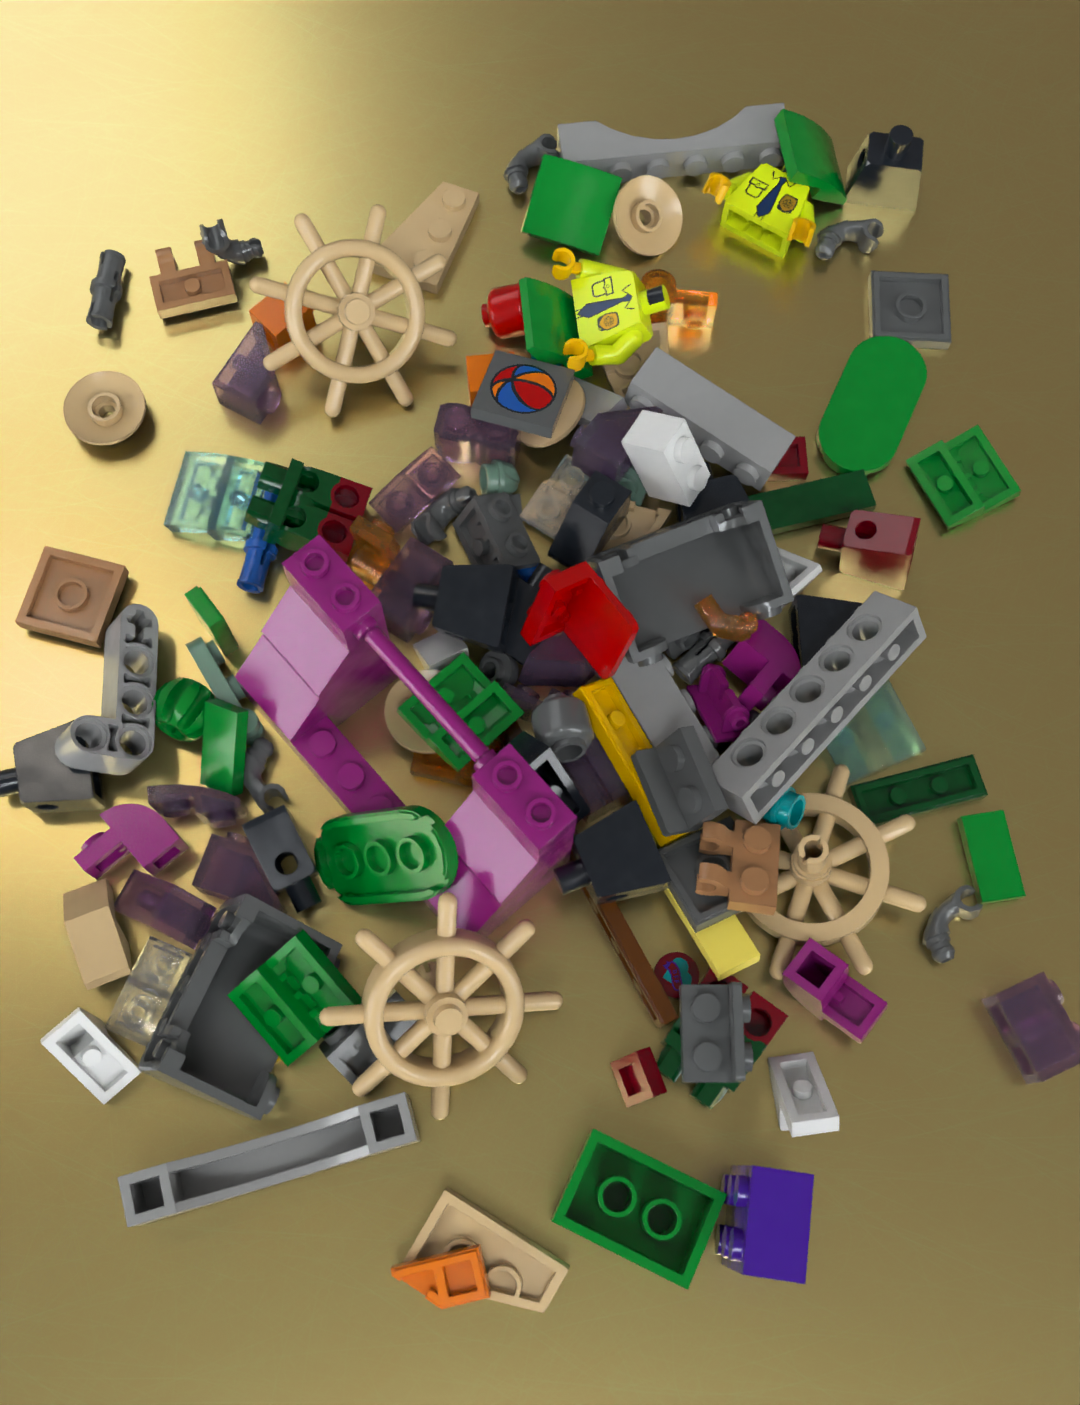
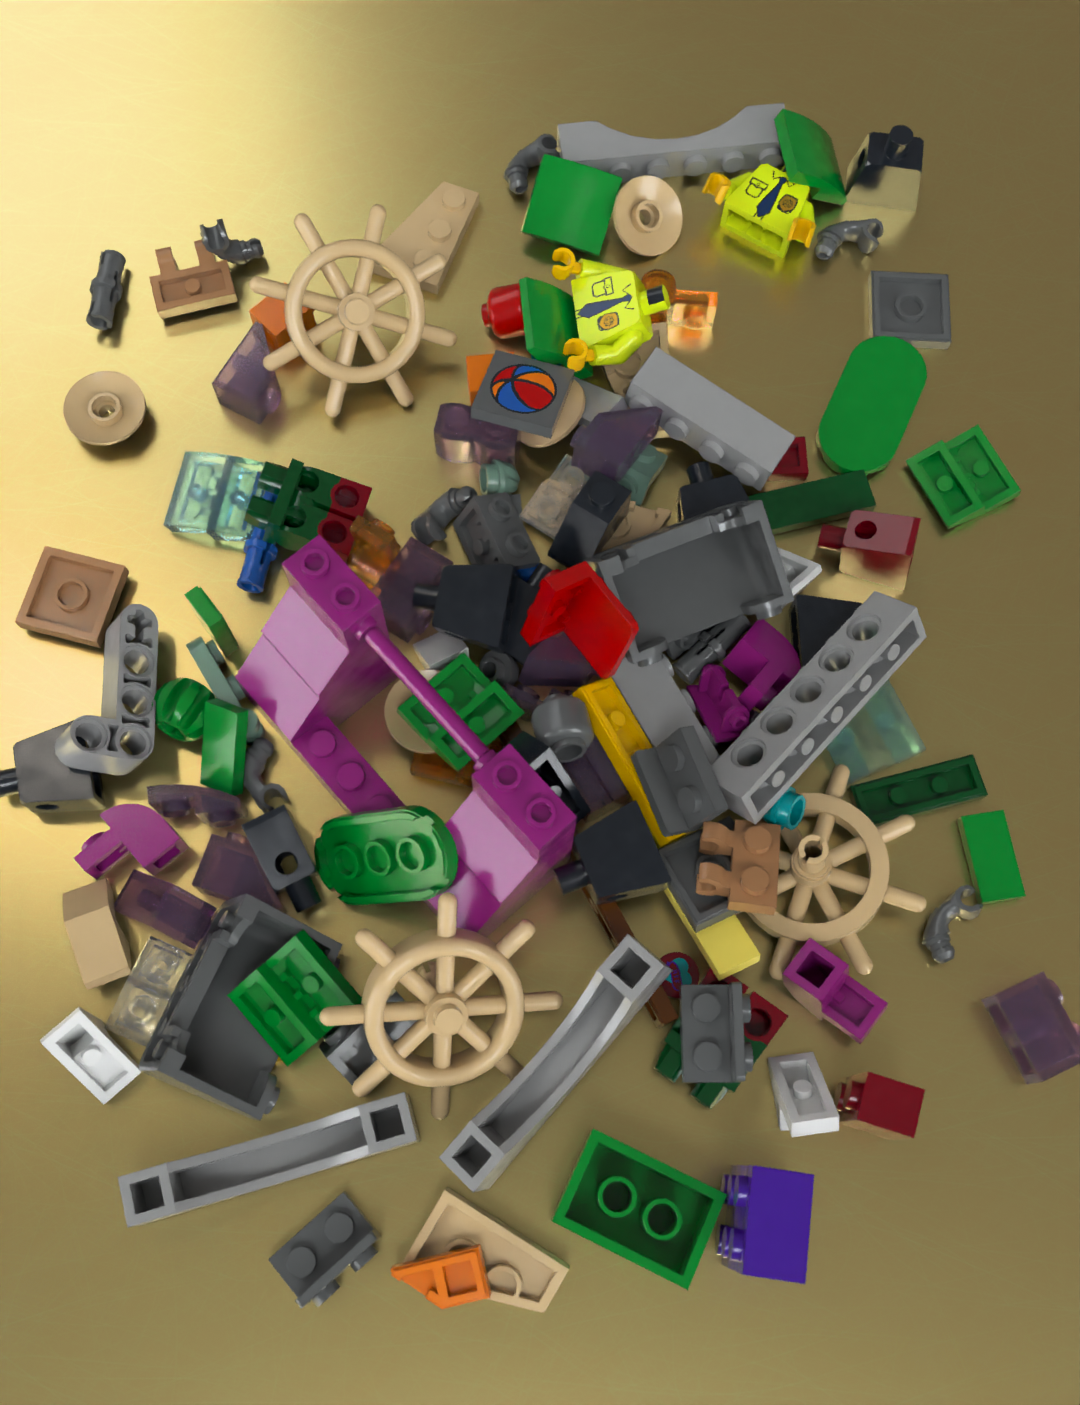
(324, 1249): none -> dark grey bracket
(414, 489): slope -> none
(526, 1103): none -> light grey arch
(638, 1077): dark red tile -> none
(666, 457): white brick -> none
(725, 625): clear orange arm -> none
(879, 1105): none -> dark red brick

